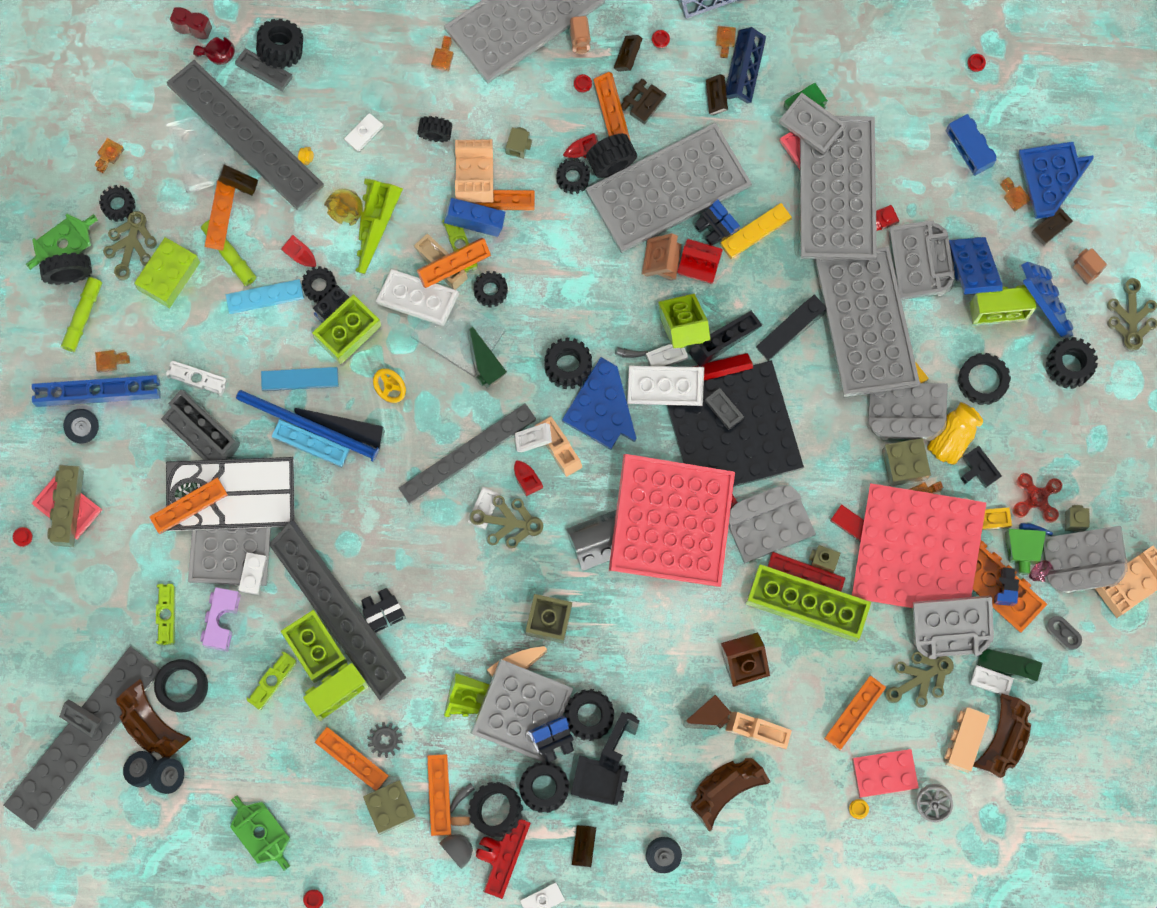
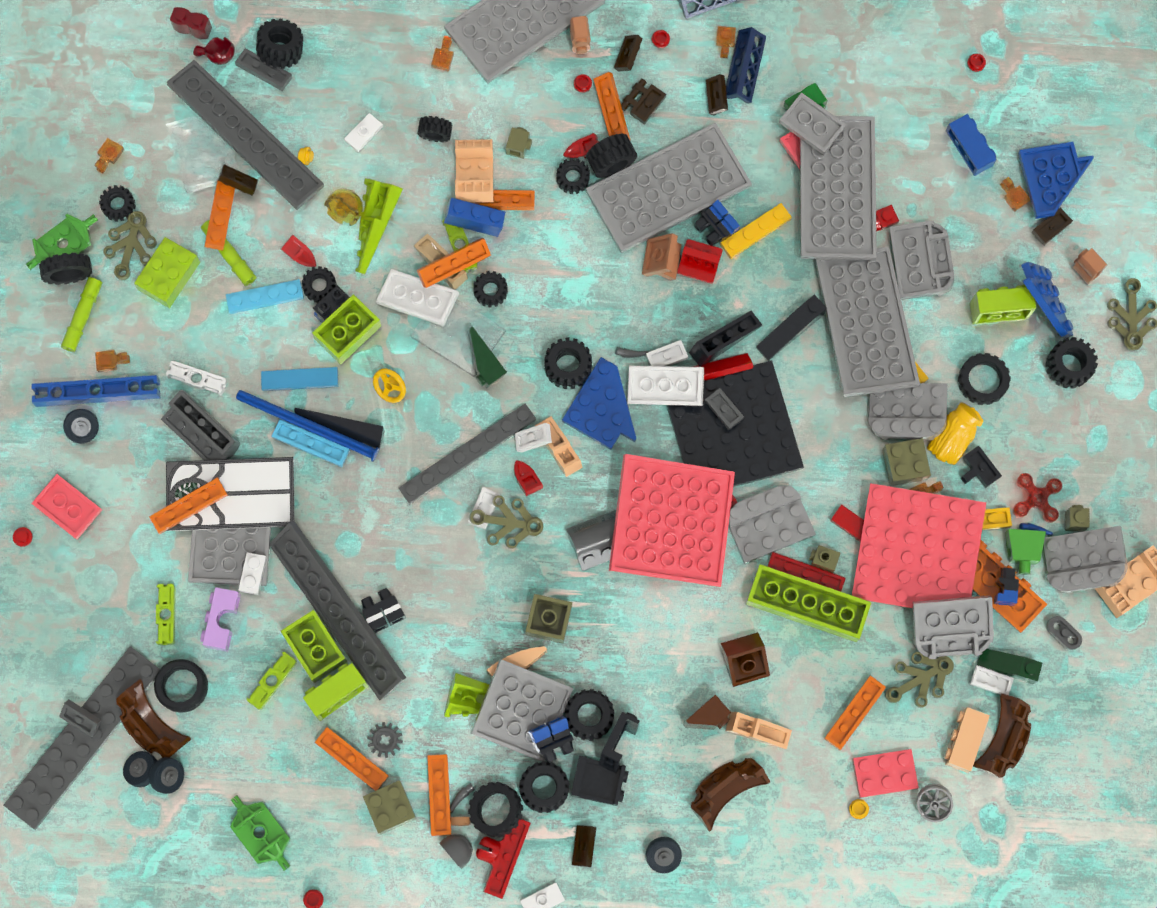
(66, 506): olive brick -> none
(684, 321): lime brick -> none
(975, 266): blue plate -> none
(1040, 571): clear pink piece -> none

